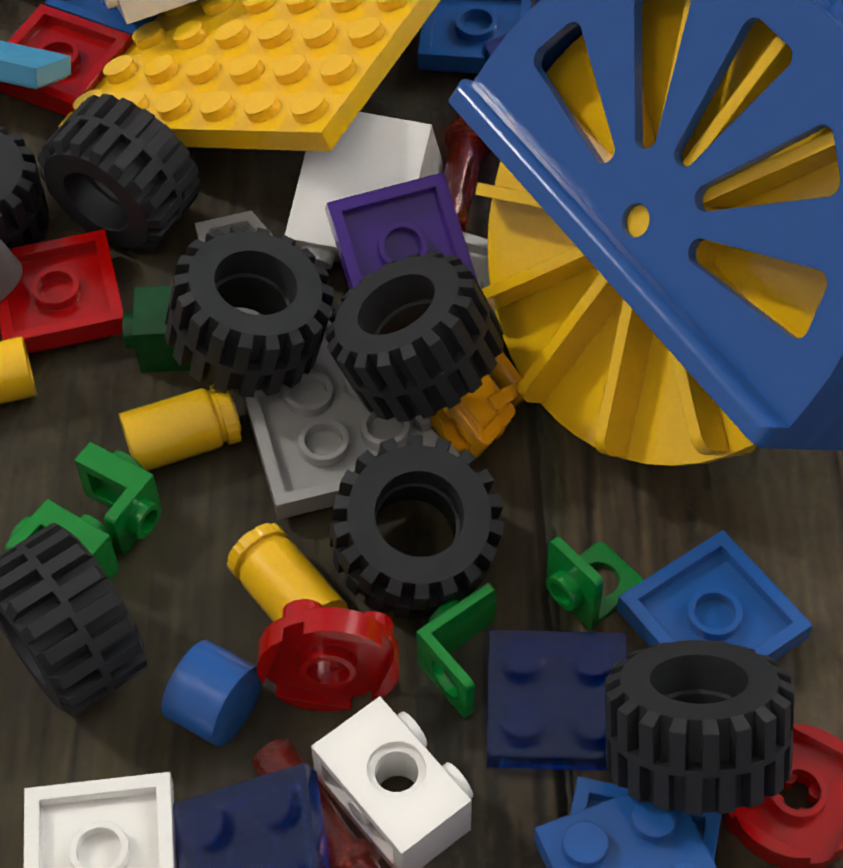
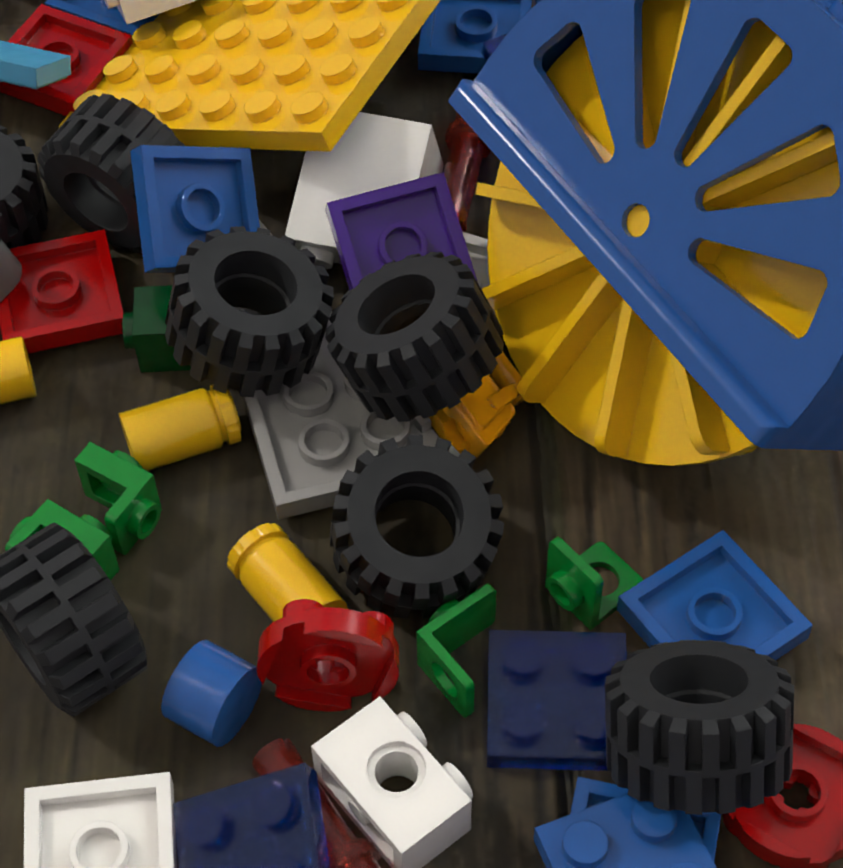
(189, 194): none -> blue plate

